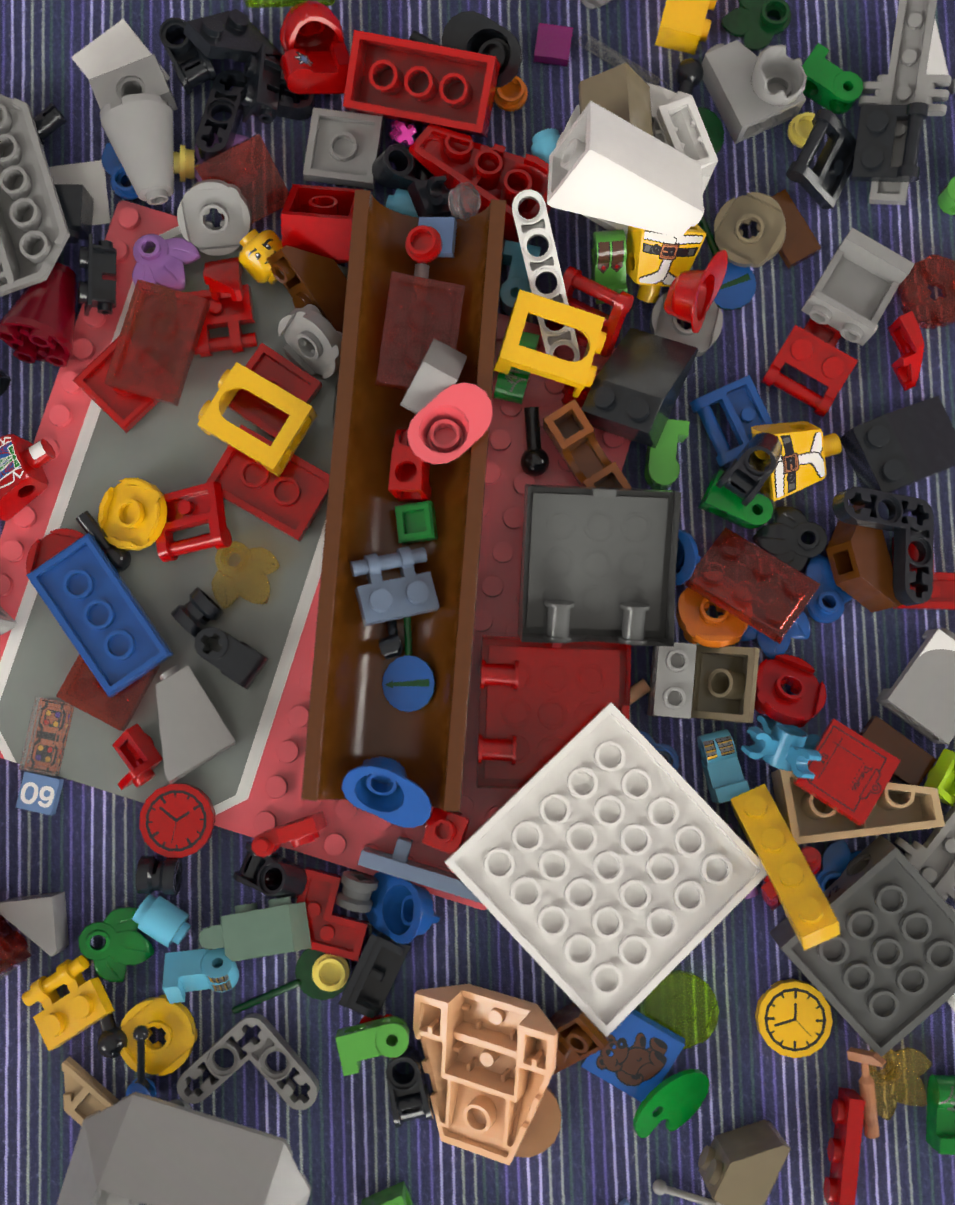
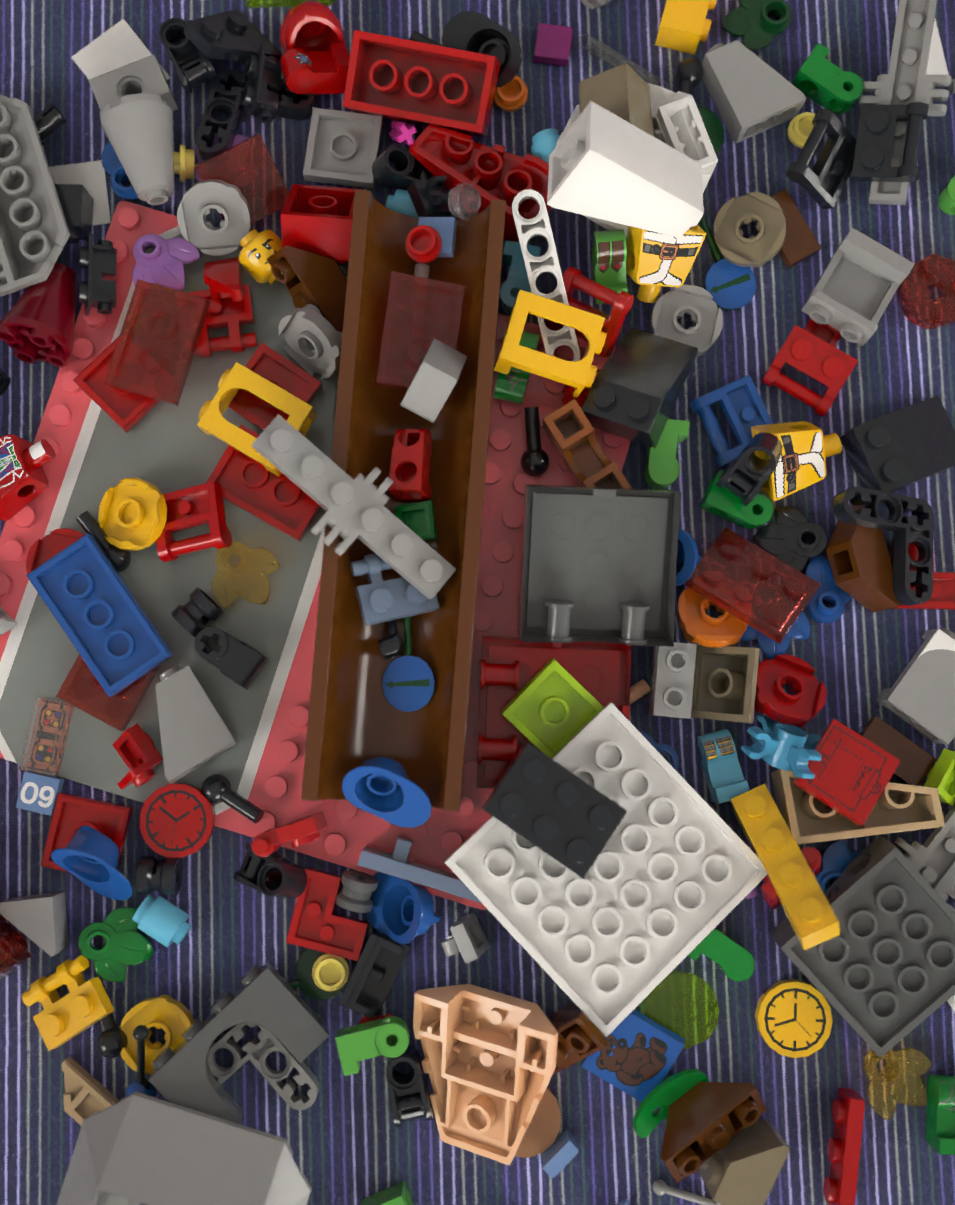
(76, 811): none -> red tile
(94, 862): none -> blue piece
(197, 971): medium azure leg -> none
(218, 790): none -> black bar
(260, 932): sand green hinge -> none
(263, 1000): none -> dark grey arch
(353, 507): none -> light grey hinge
(445, 830): red bracket -> none
(450, 423): coral piece -> none
(466, 938): none -> light grey tile
(551, 708): none -> lime plate
(554, 809): none -> black brick
(559, 1153): none -> medium blue tile
(695, 291): red piece -> none
(706, 1122): none -> reddish brown slope
(727, 953): none -> green leg
(778, 77): light grey hair -> none
(867, 1088): nougat piece -> none
(910, 344): red slope -> none

